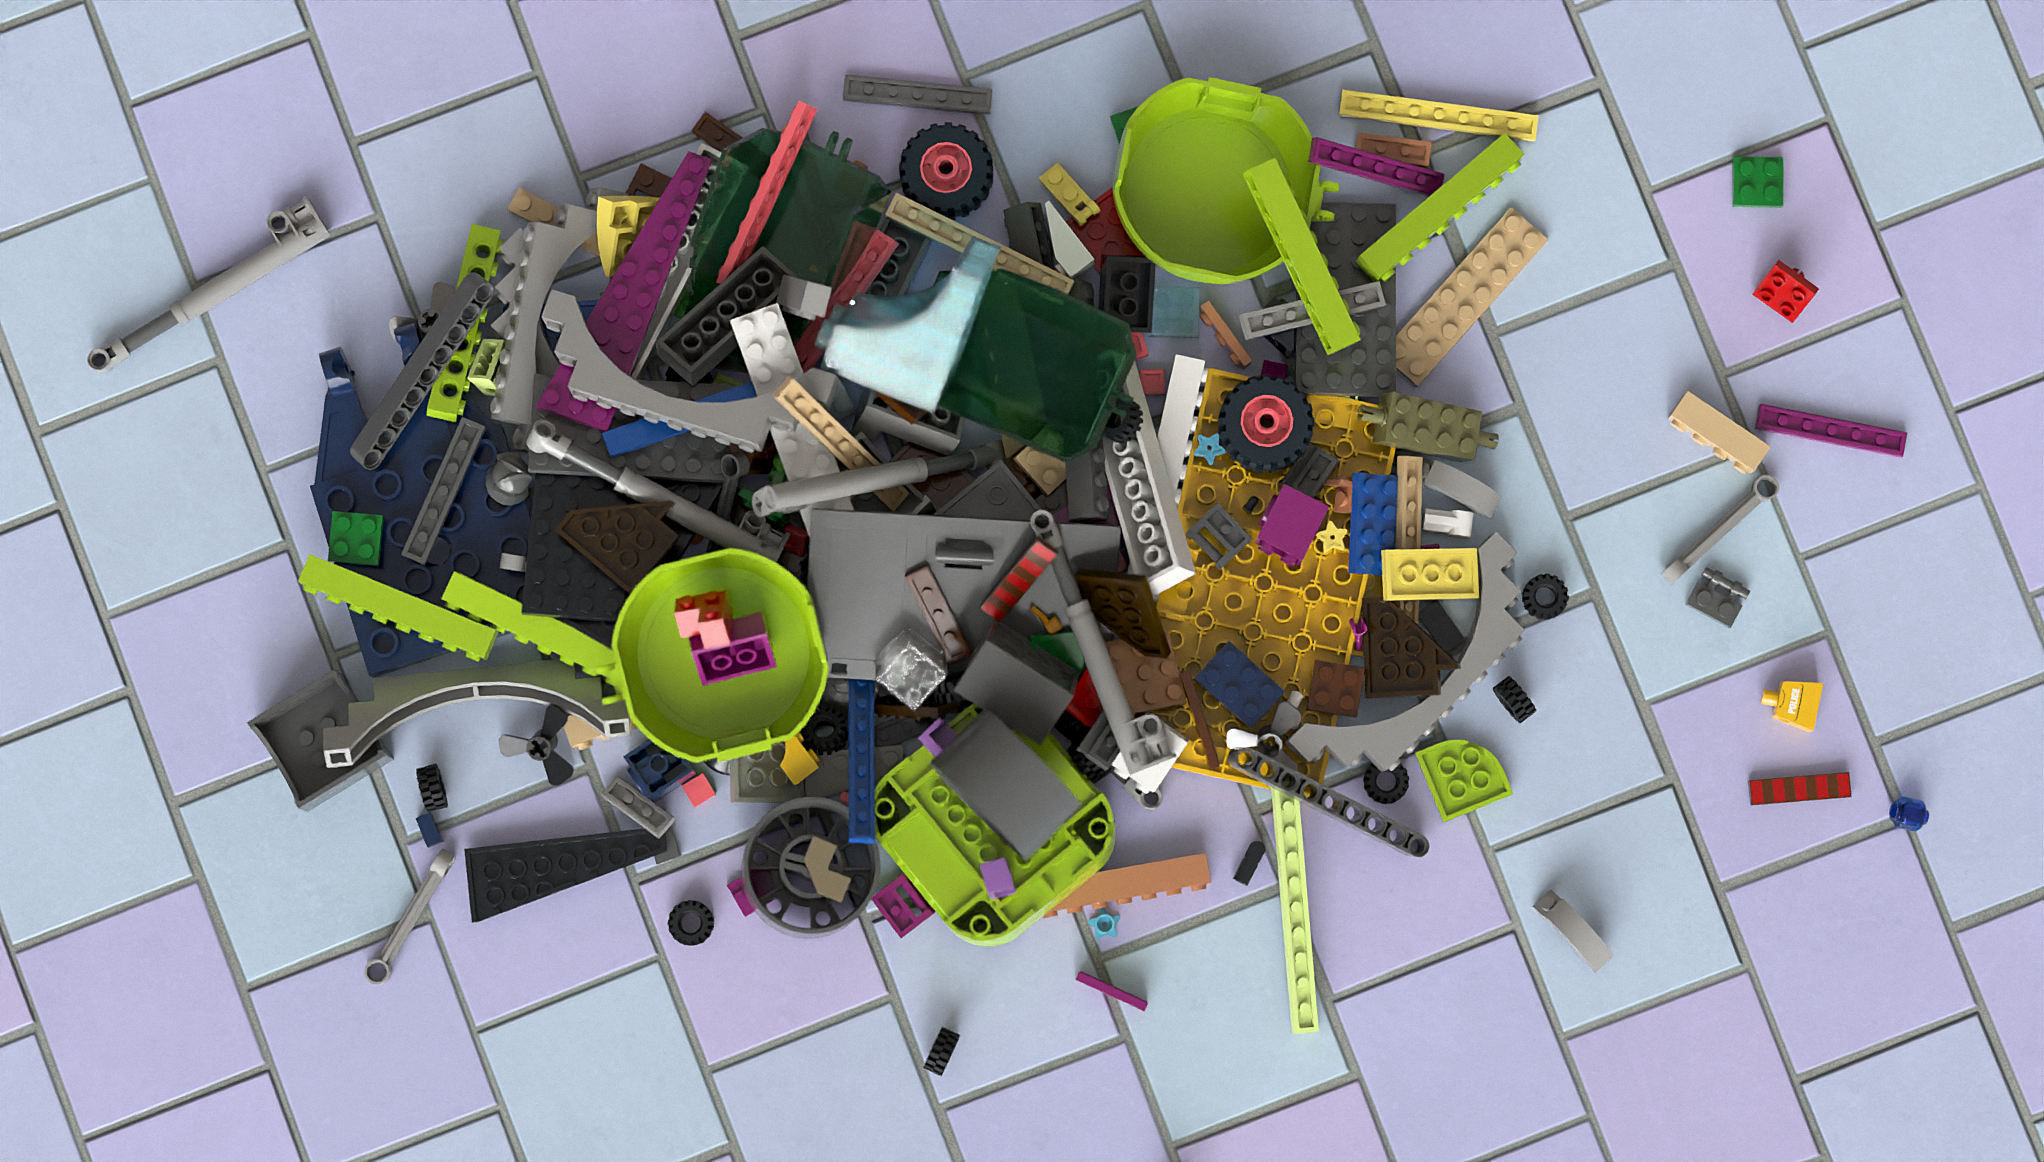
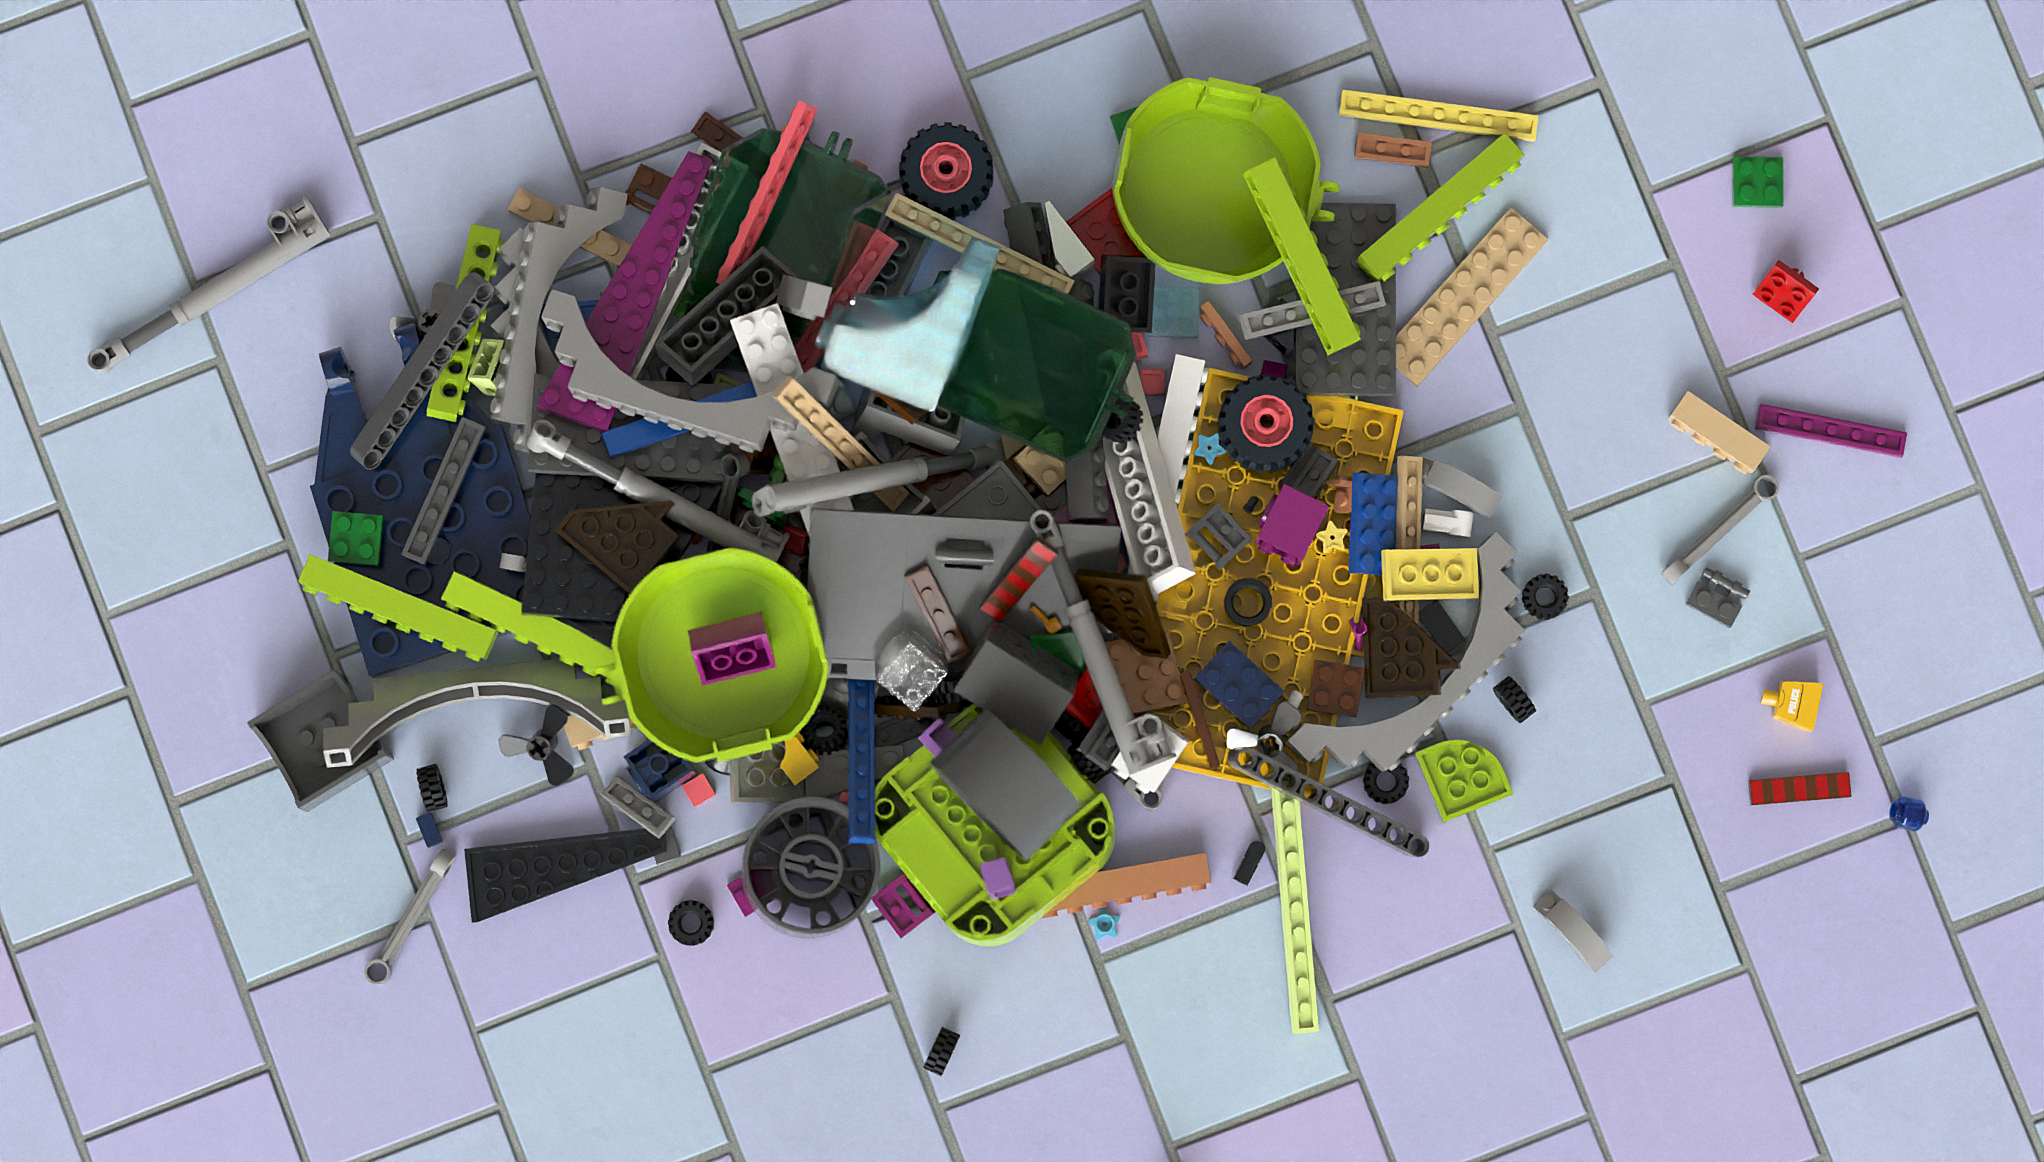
(508, 479): dark grey helmet -> none
(619, 225): light yellow brick -> none
(705, 616): brick -> none
(825, 881): dark tan tile -> none
(917, 94): flat silver tile -> none
(1068, 194): light yellow plate -> none
(1111, 991): magenta tile -> none
(1247, 583): none -> black tyre
(1374, 167): magenta tile -> none
(1427, 427): olive brick -> none

